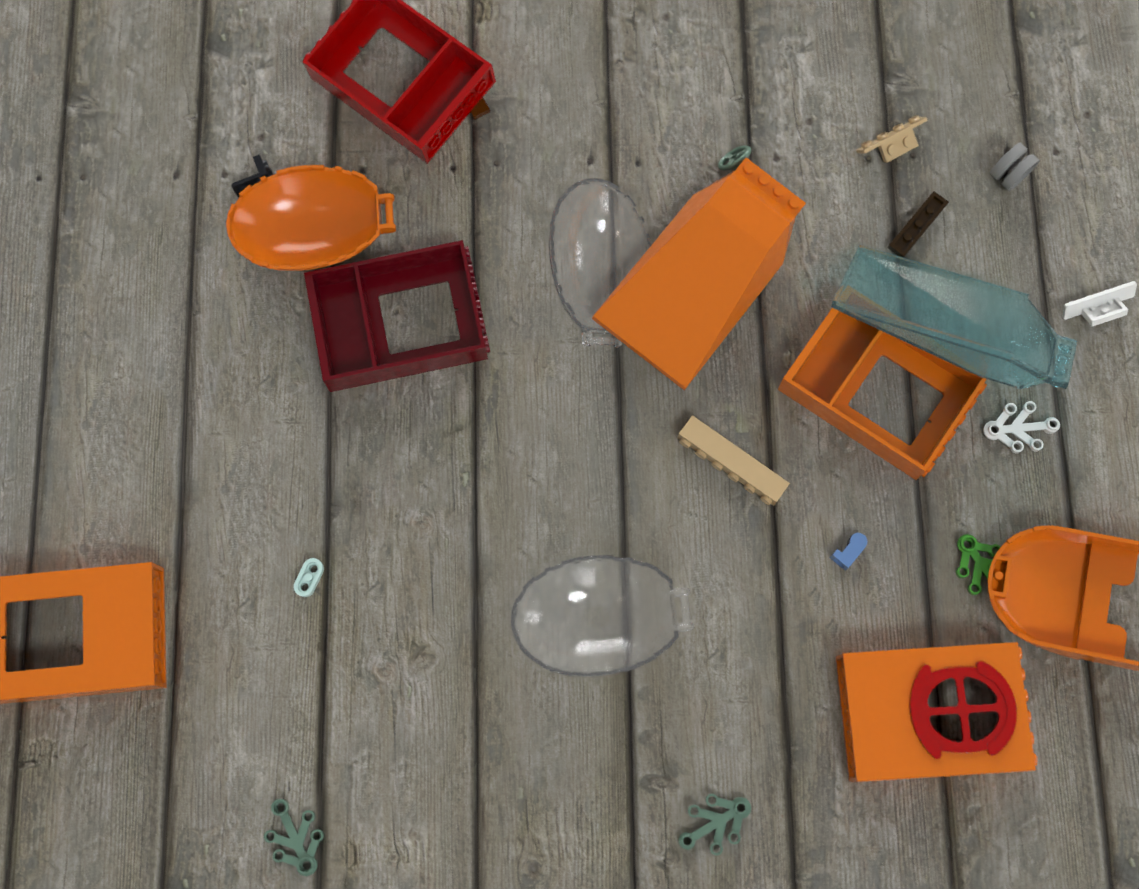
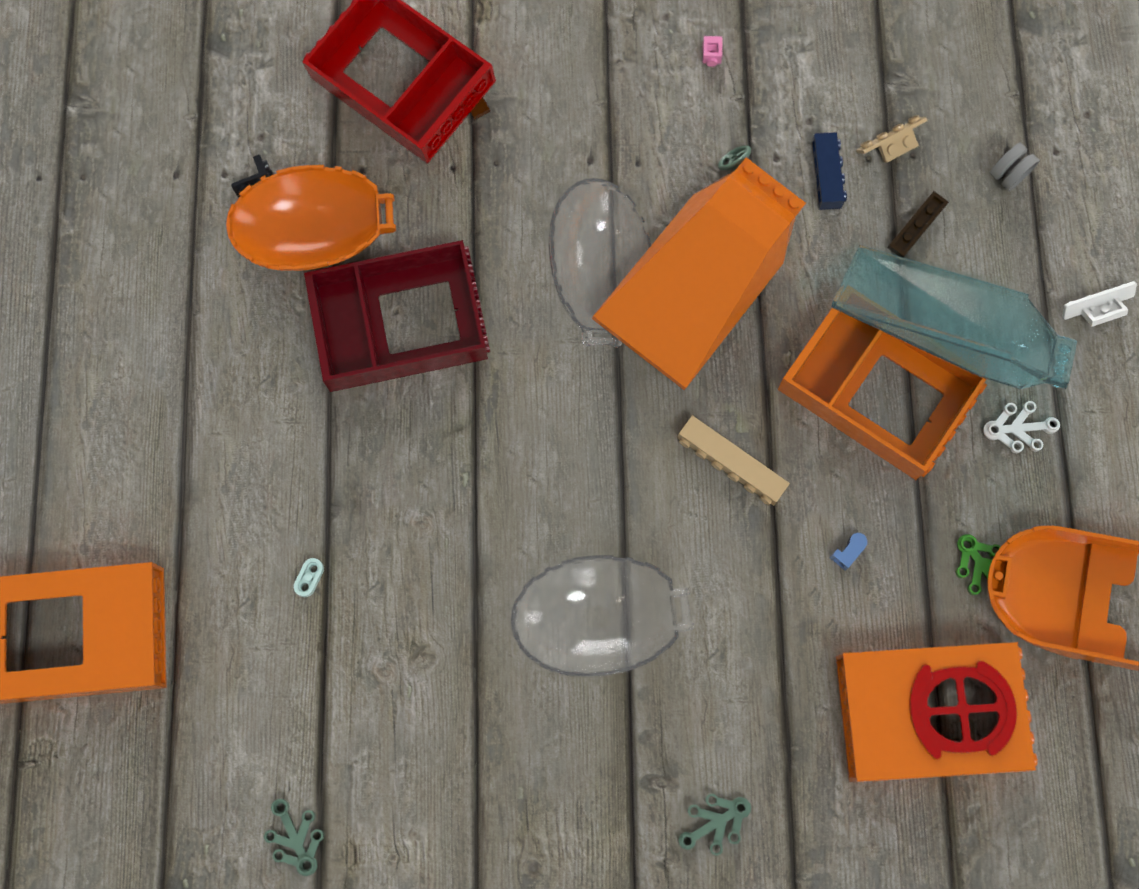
(712, 50): none -> bright pink brick
(828, 171): none -> dark blue brick

